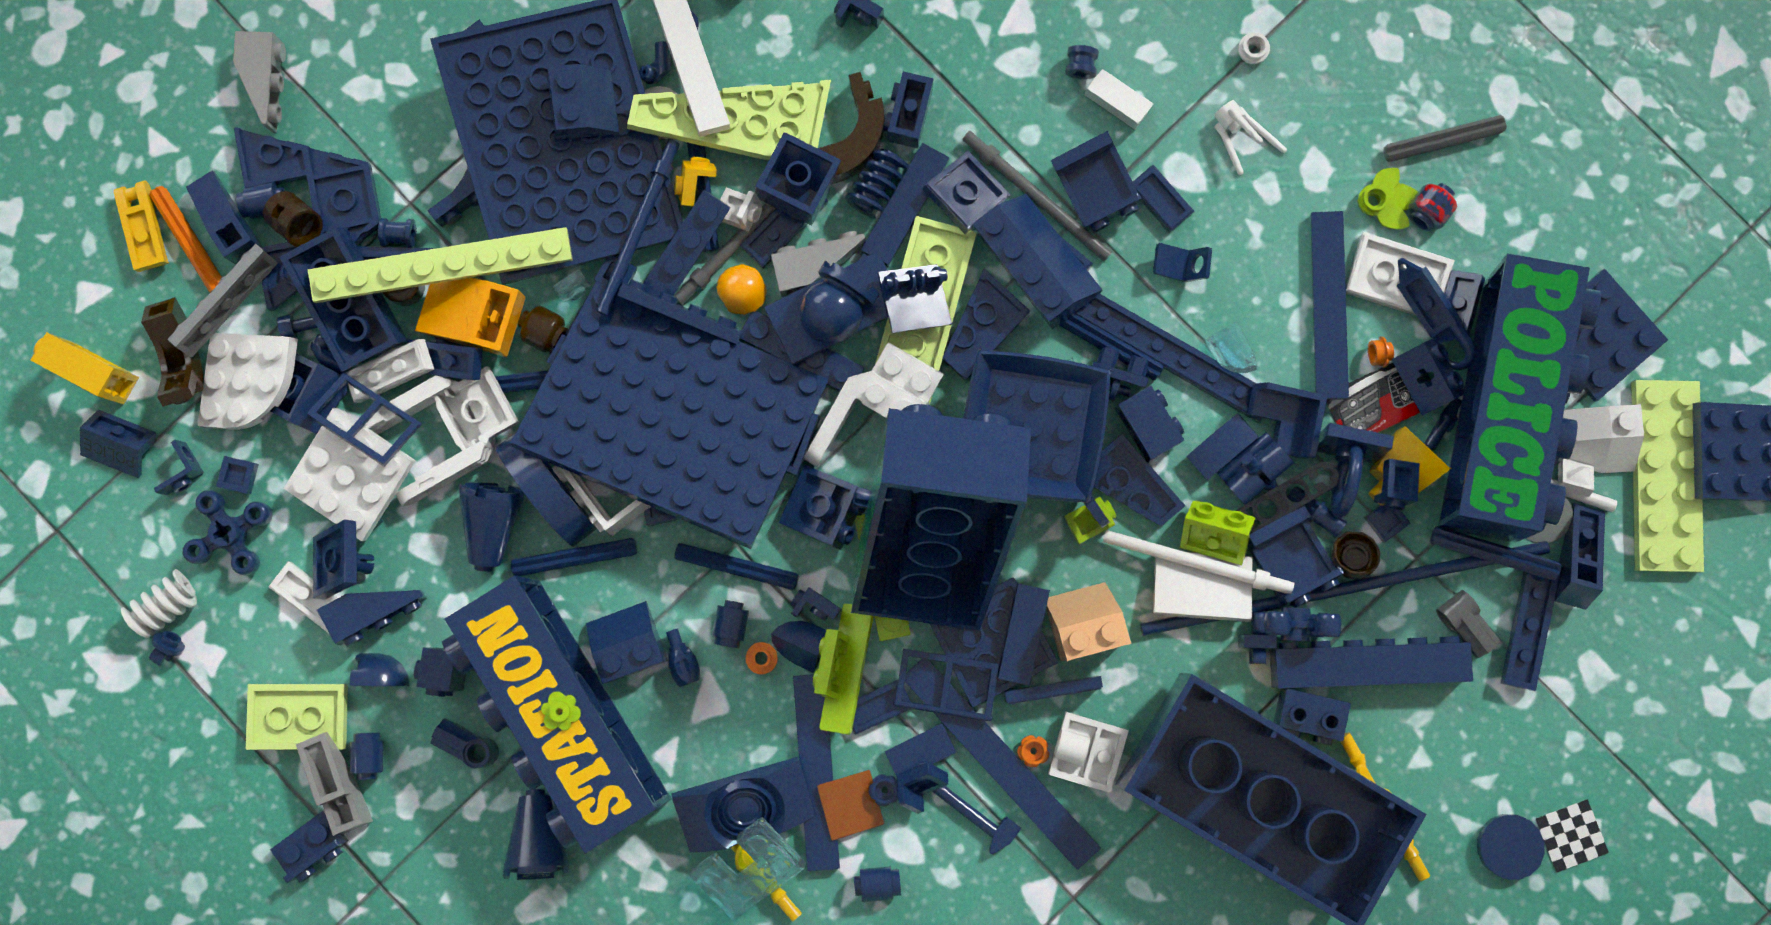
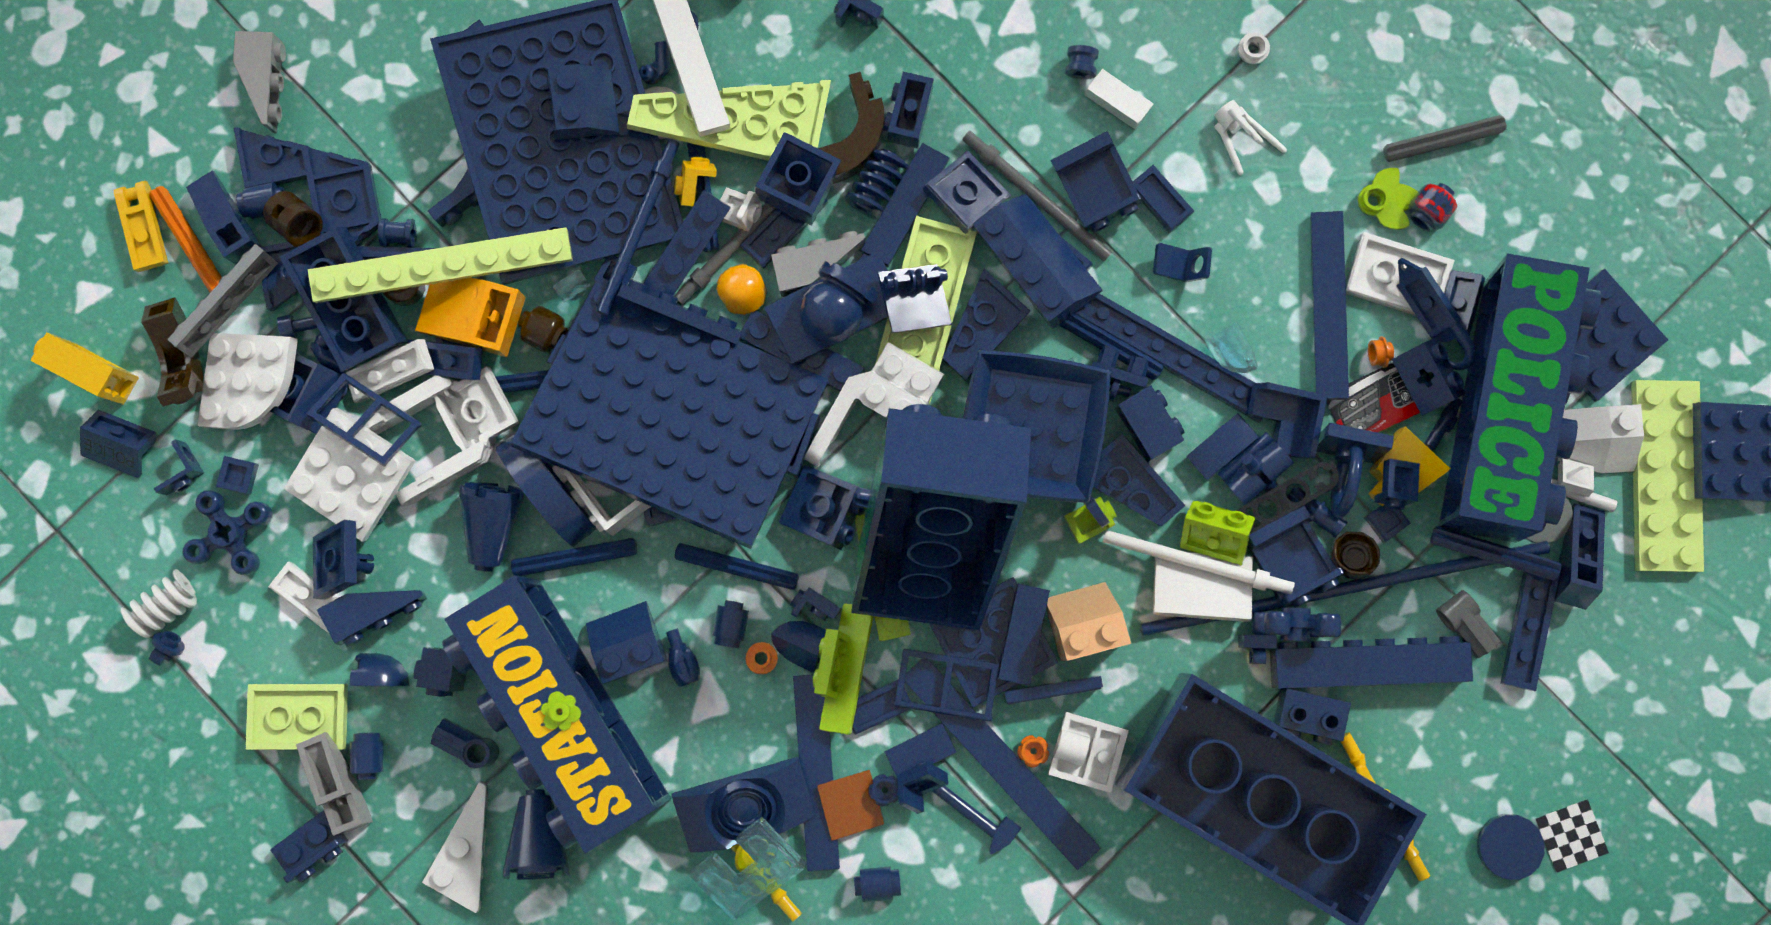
(458, 865): none -> white wing

